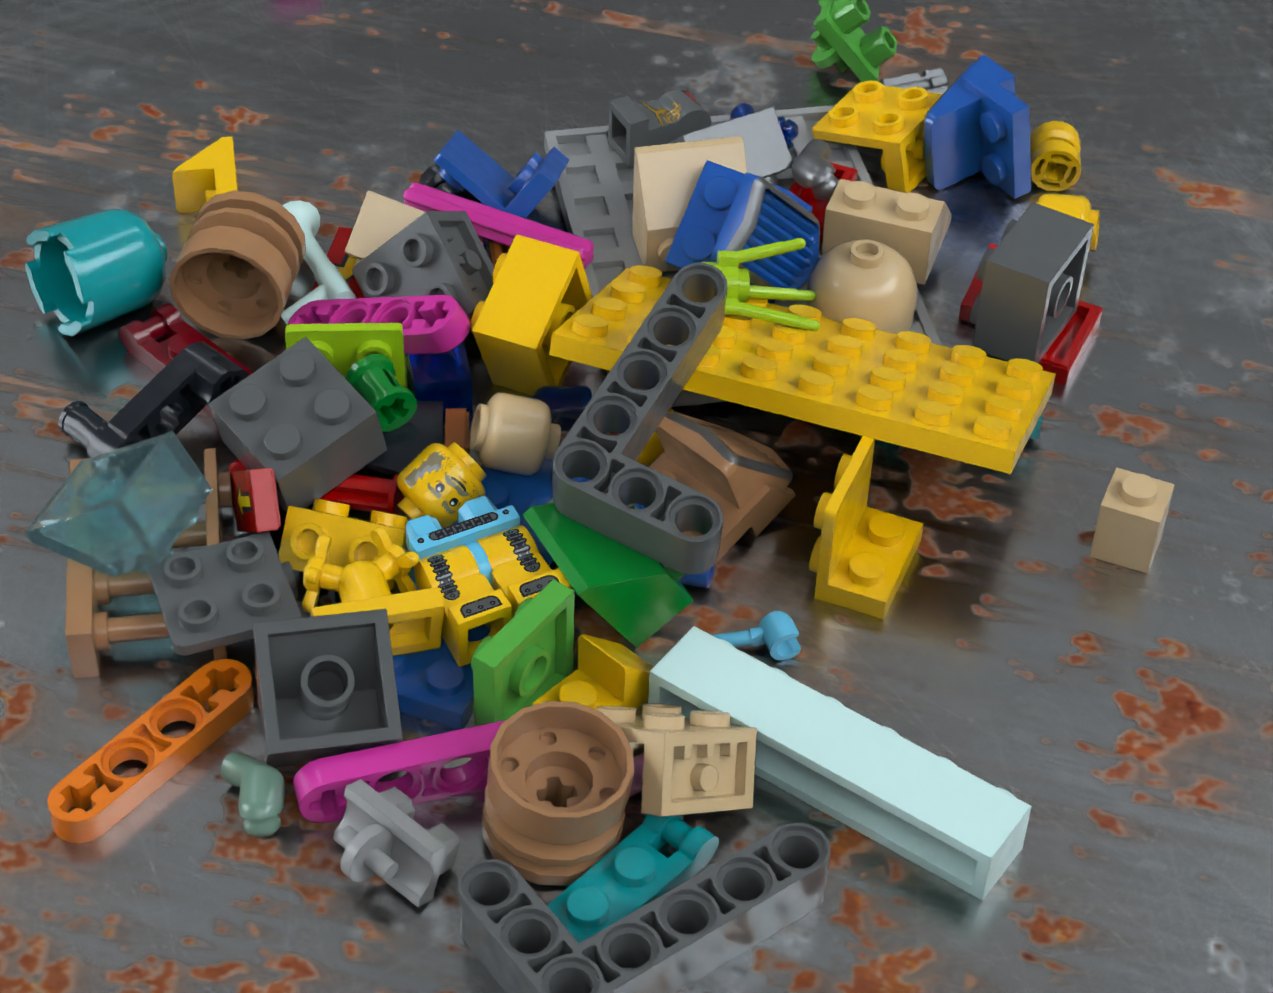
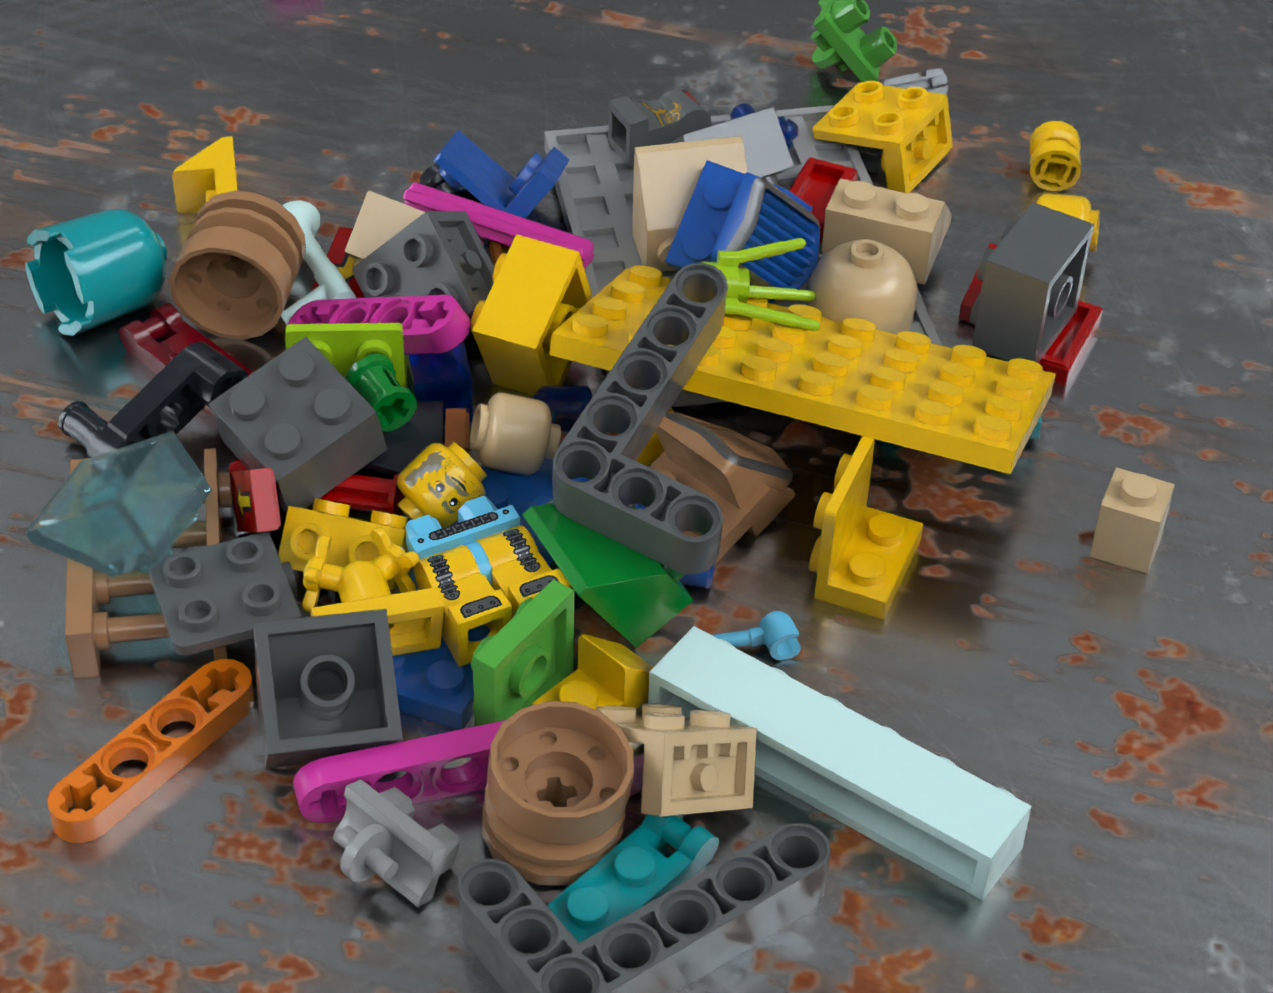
(260, 792): sand green arm -> none
(814, 171): flat silver arm -> none
(979, 129): blue piece -> none

